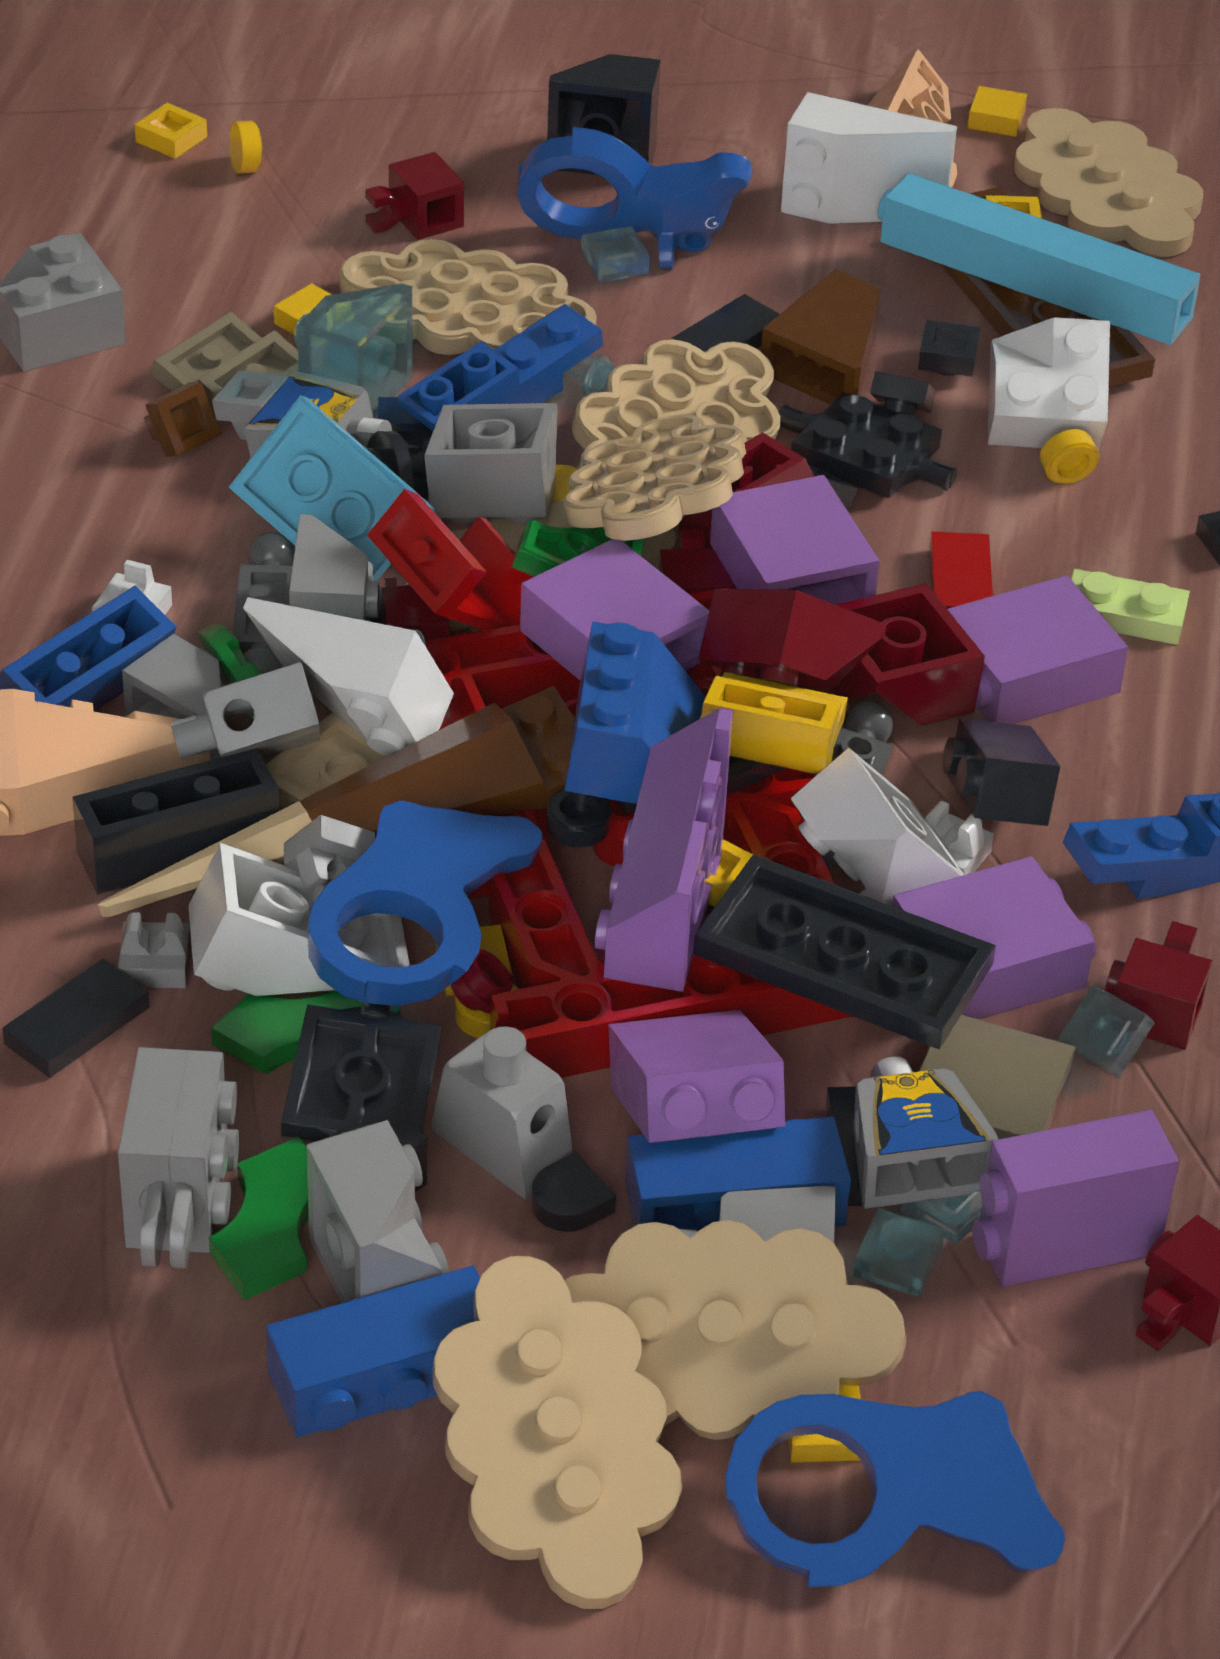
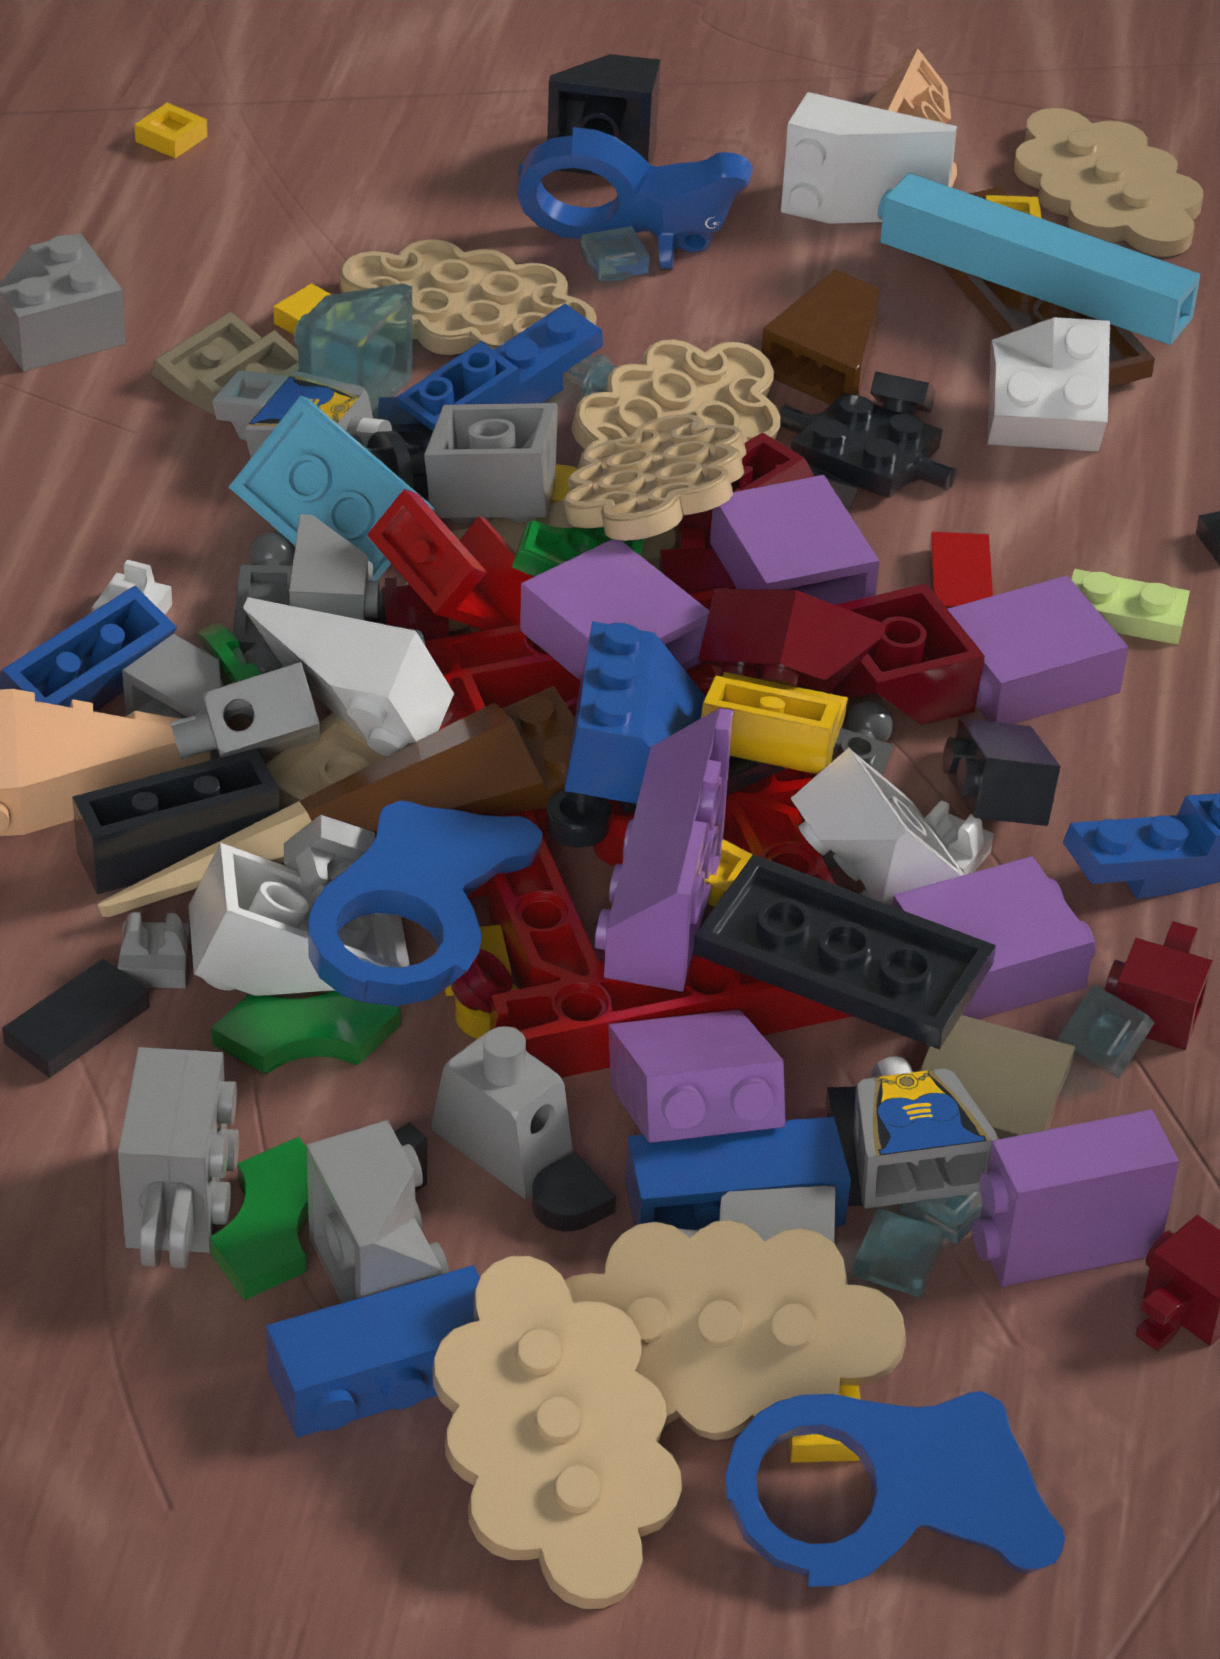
(182, 419): reddish brown tile -> none
(245, 147): yellow tile -> none
(359, 1071): black plate -> none
(420, 195): dark red brick -> none
(735, 322): black tile -> none
(949, 348): black plate -> none
(997, 111): yellow tile -> none
(1069, 456): yellow tile -> none

